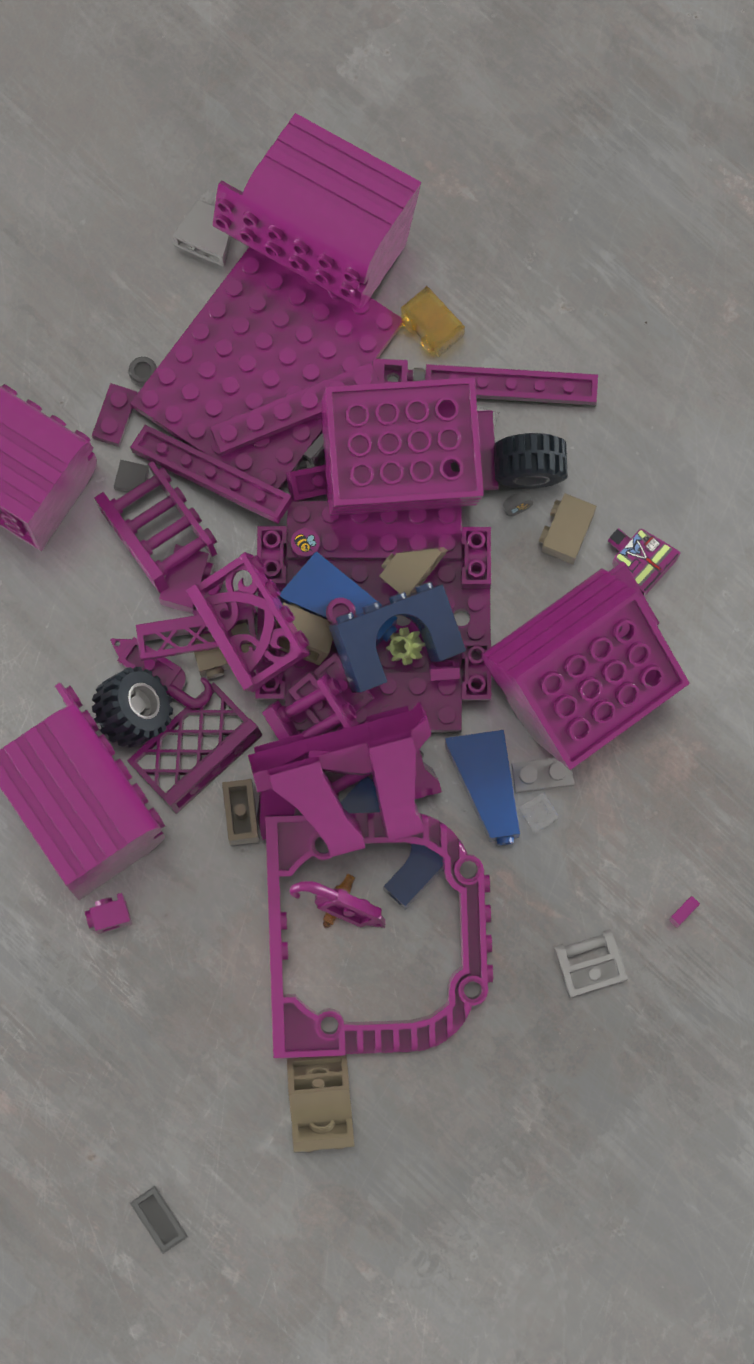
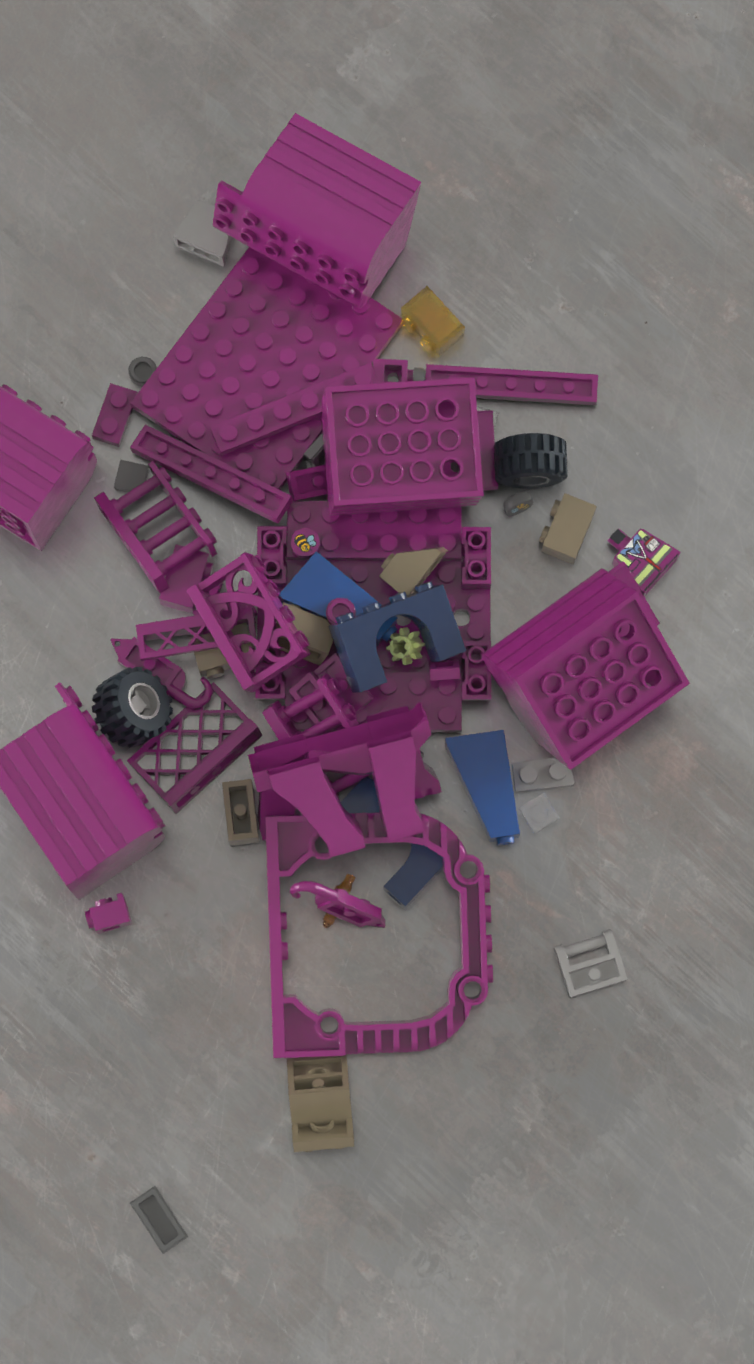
(684, 911): magenta tile -> none

